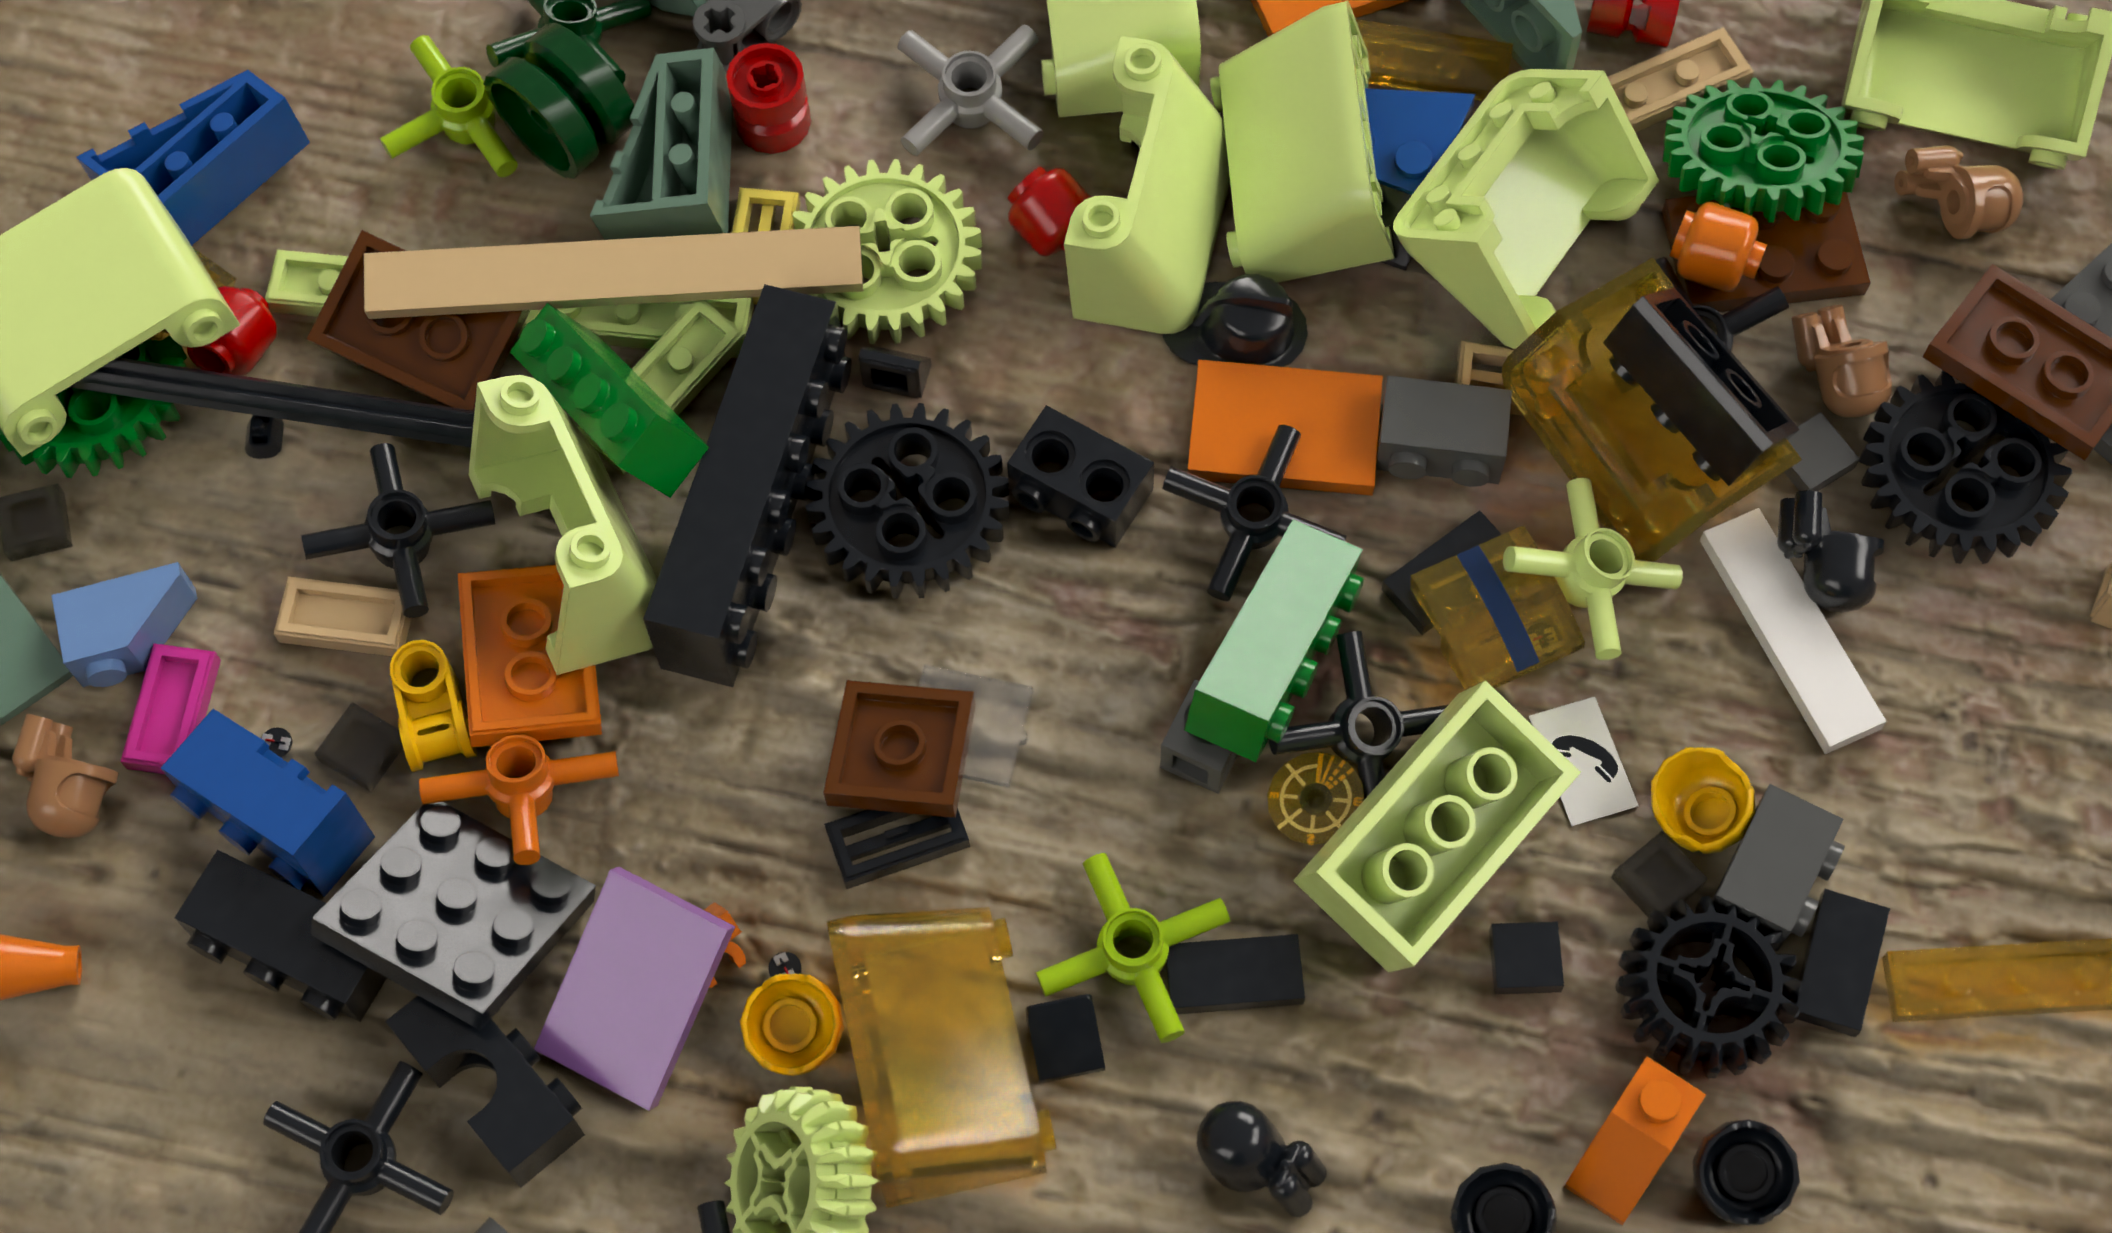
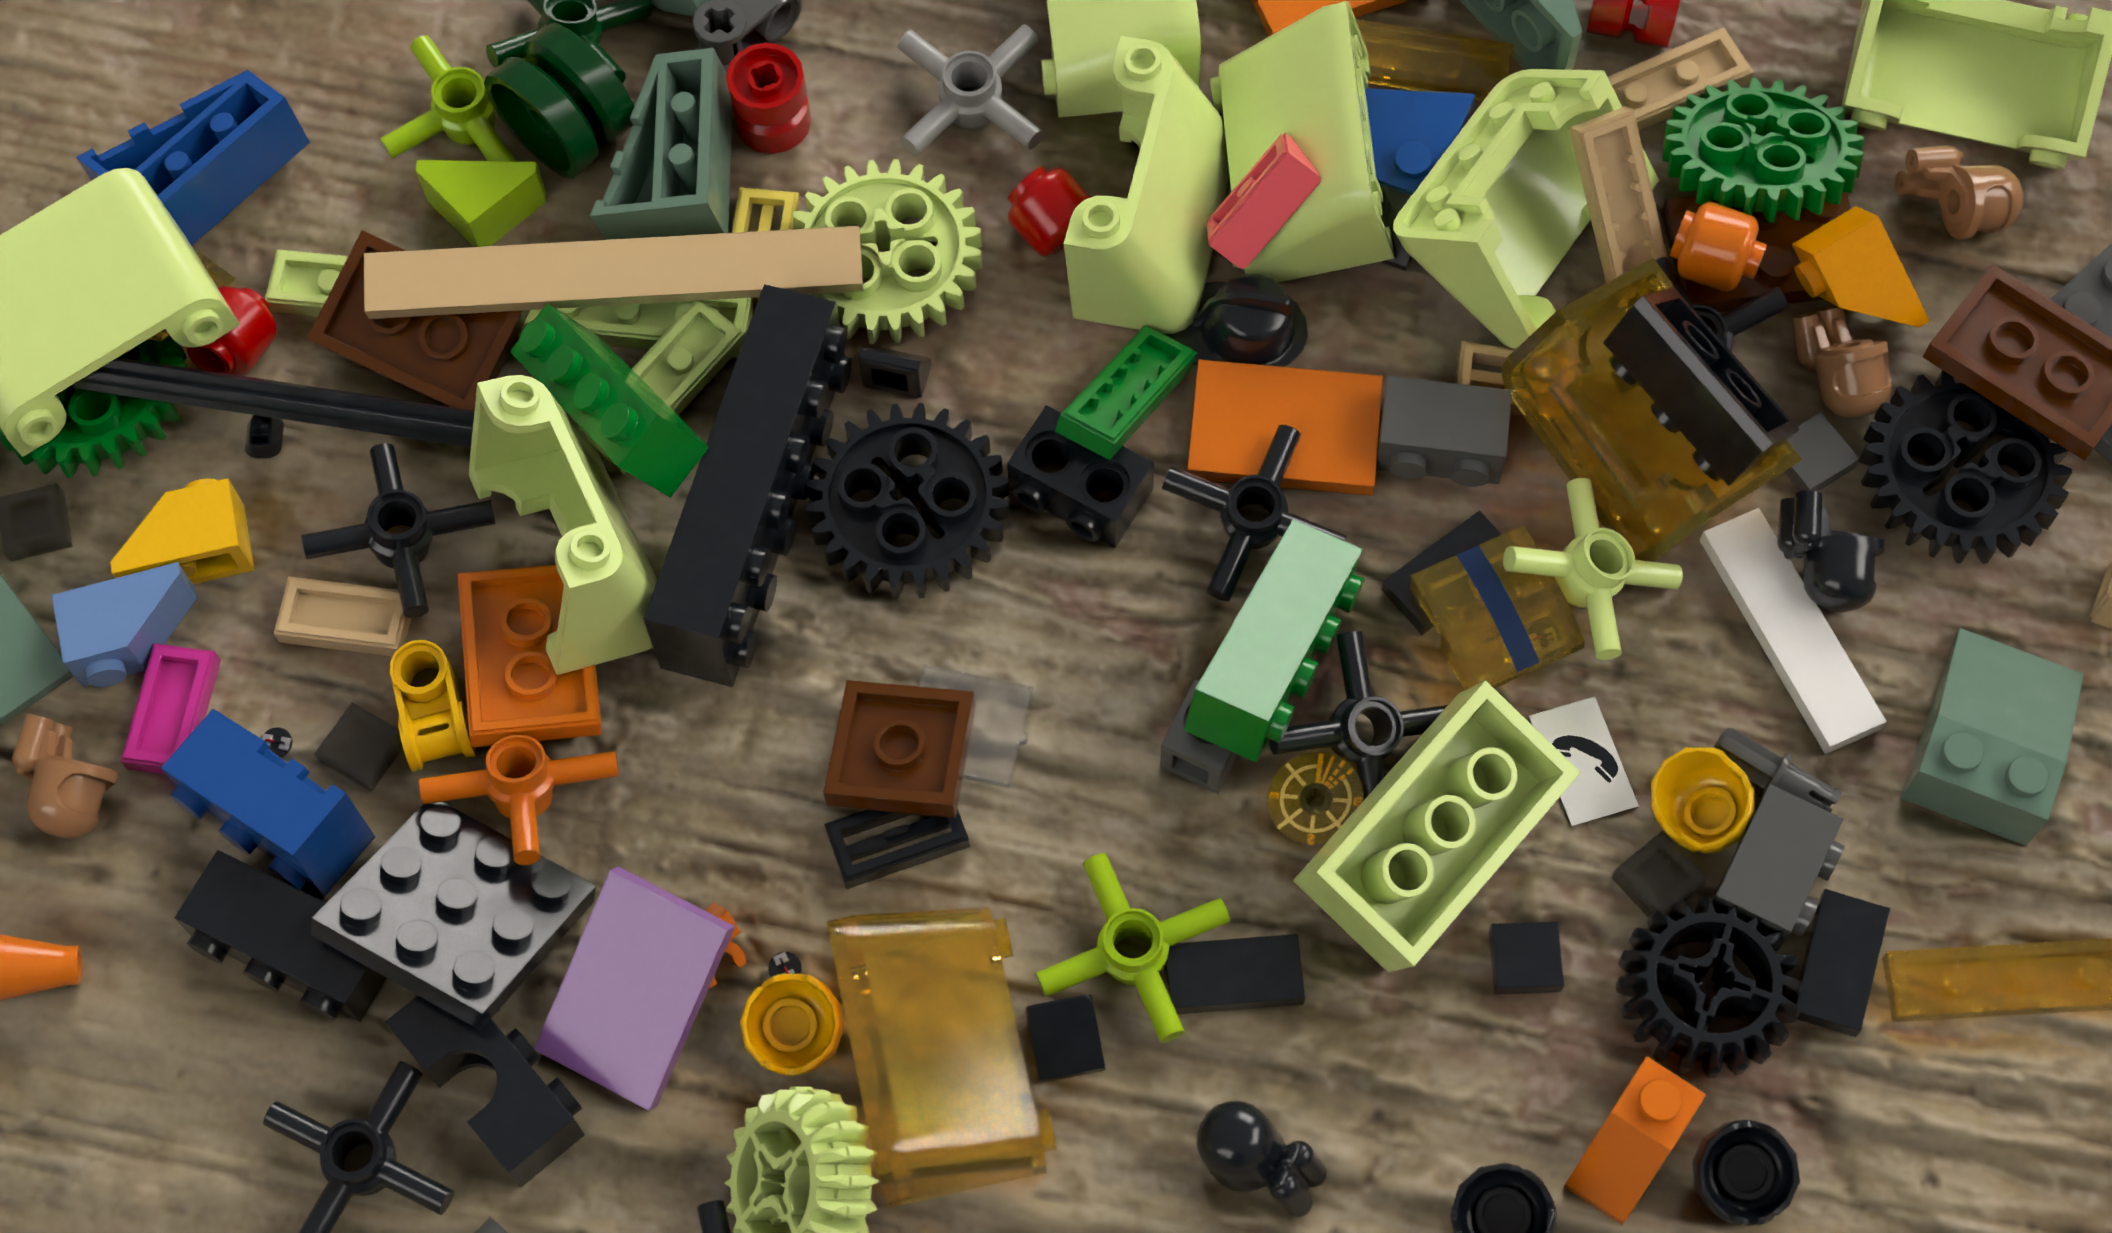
(194, 526): none -> yellow slope
(482, 196): none -> lime slope
(1126, 392): none -> green plate
(1262, 202): none -> coral slope
(1618, 191): none -> tan plate
(1768, 768): none -> dark grey axle
(1858, 269): none -> light orange slope
(1995, 738): none -> sand green slope

